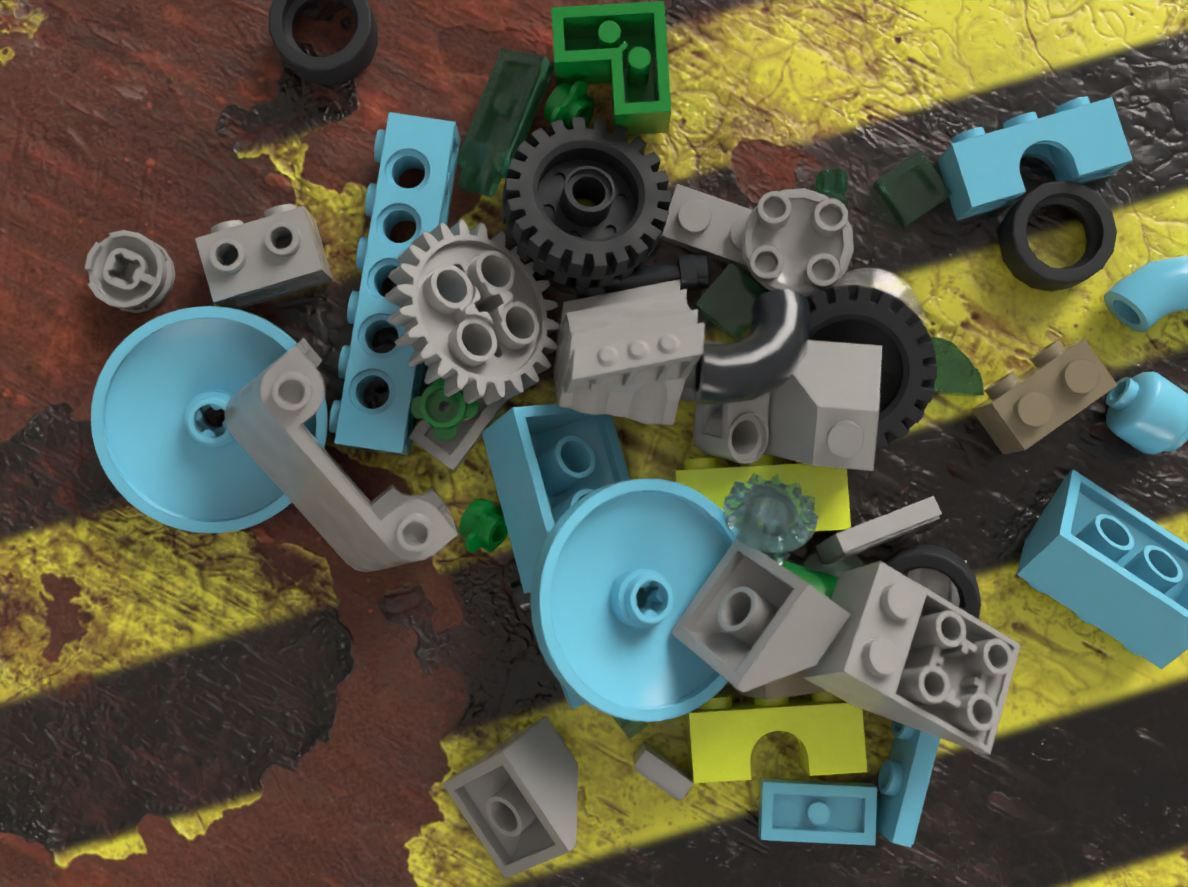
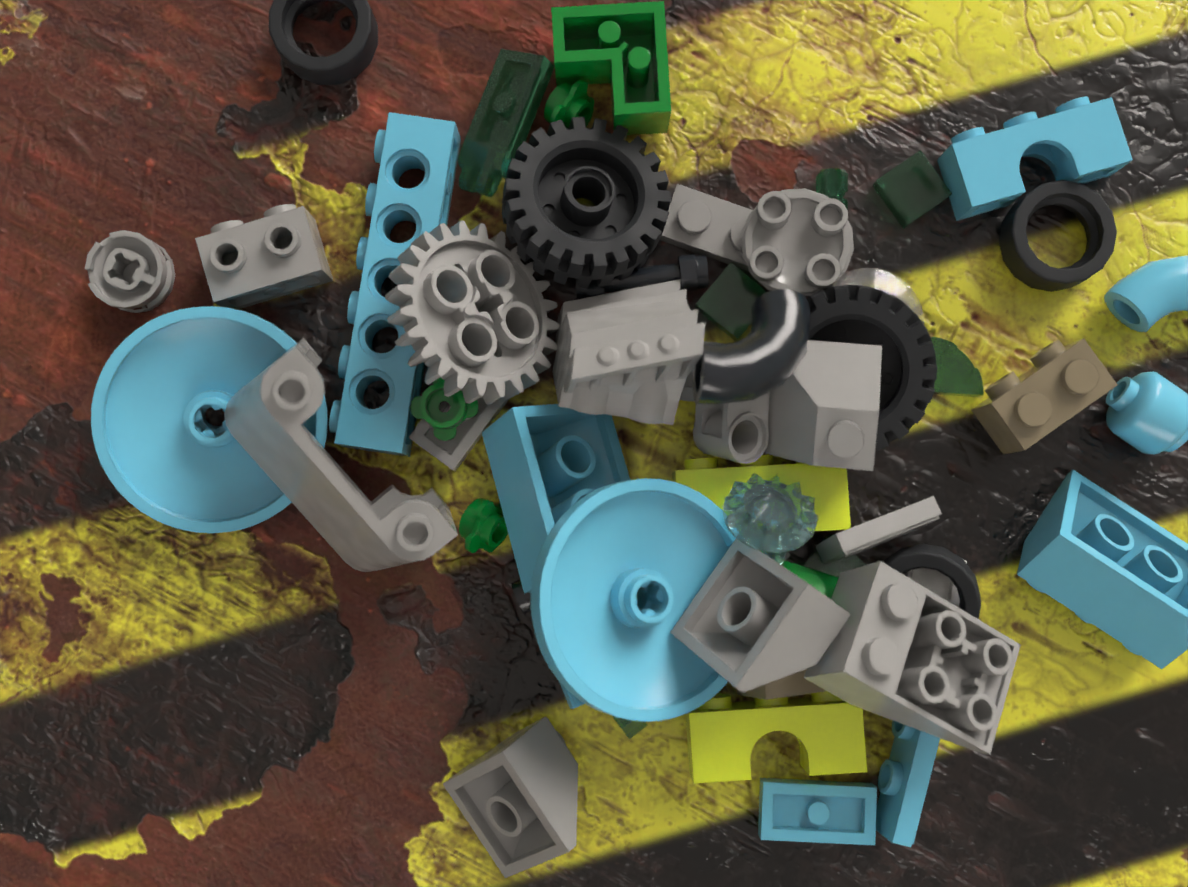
(662, 771): light grey tile -> none

